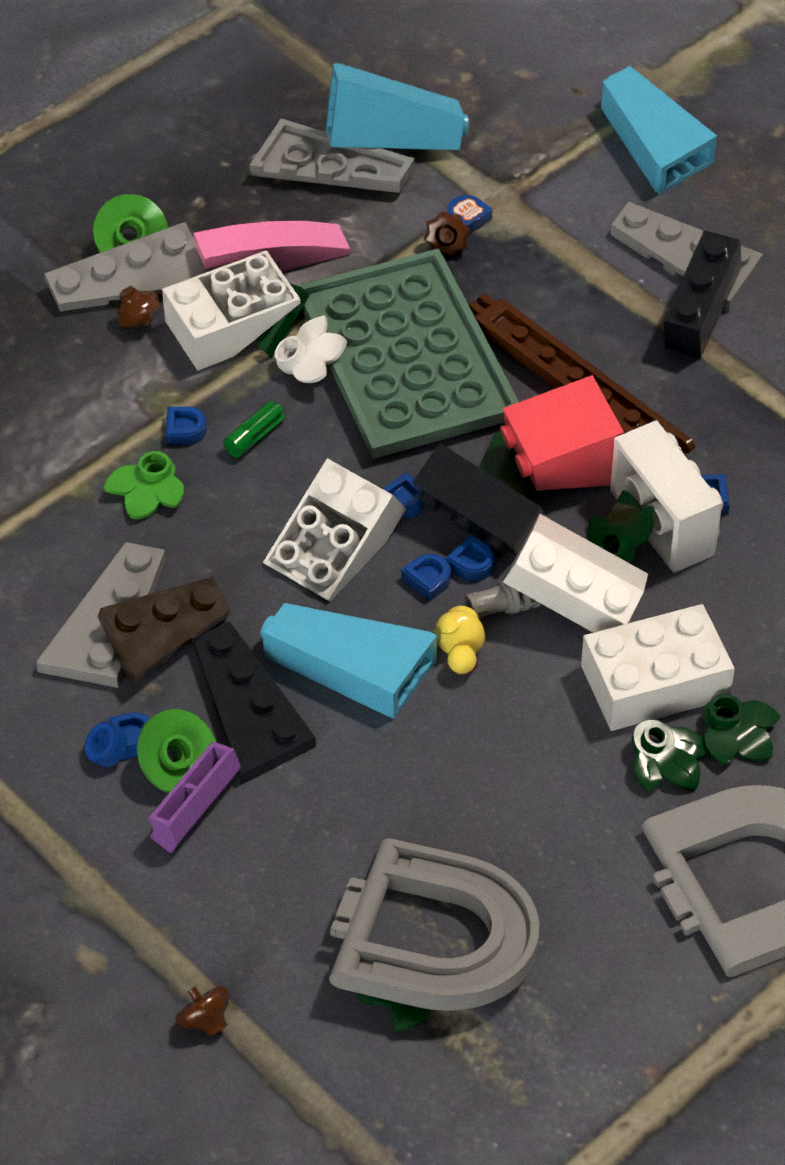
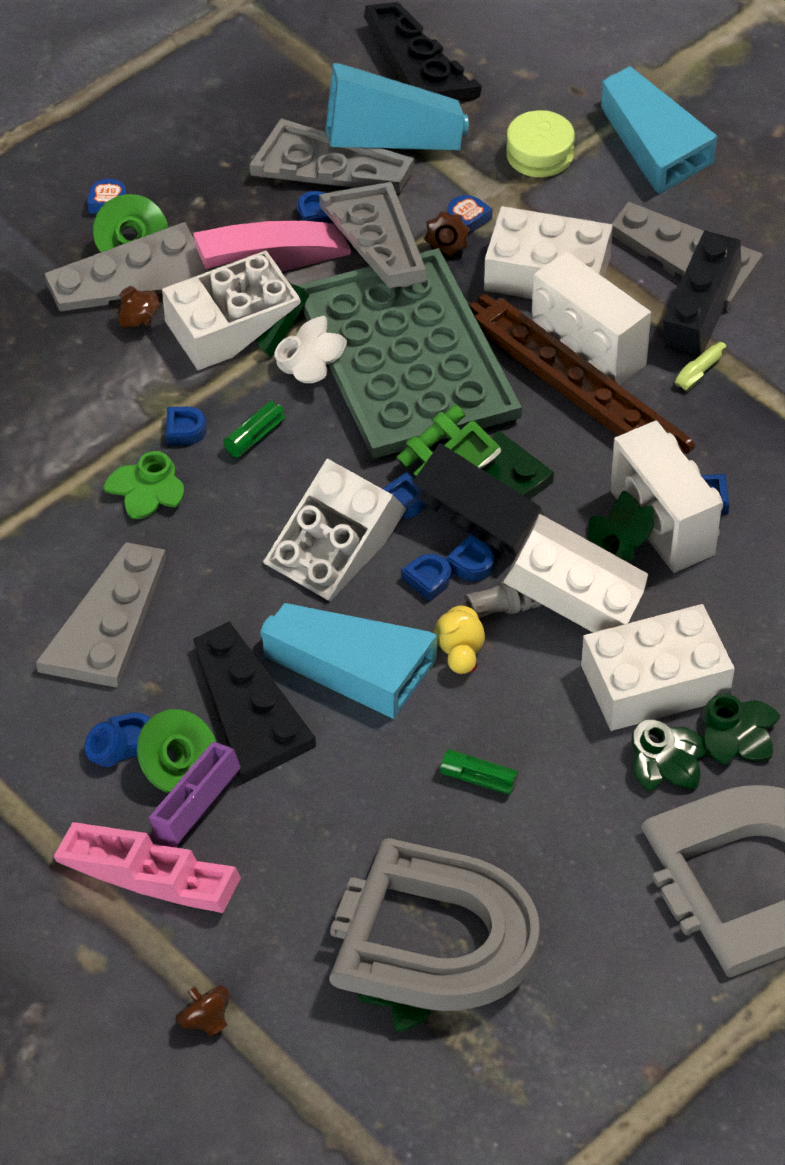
(102, 192): none -> tile
(146, 868): none -> bright pink slope
(158, 624): dark brown wing -> none
(309, 208): none -> blue tile
(378, 231): none -> light grey wing
(414, 56): none -> black wing
(469, 442): none -> bright green plate
(479, 772): none -> green piece
(531, 239): none -> white brick
(540, 143): none -> yellowish green head
(563, 436): coral slope -> none
(591, 317): none -> white brick
(694, 370): none -> yellowish green piece

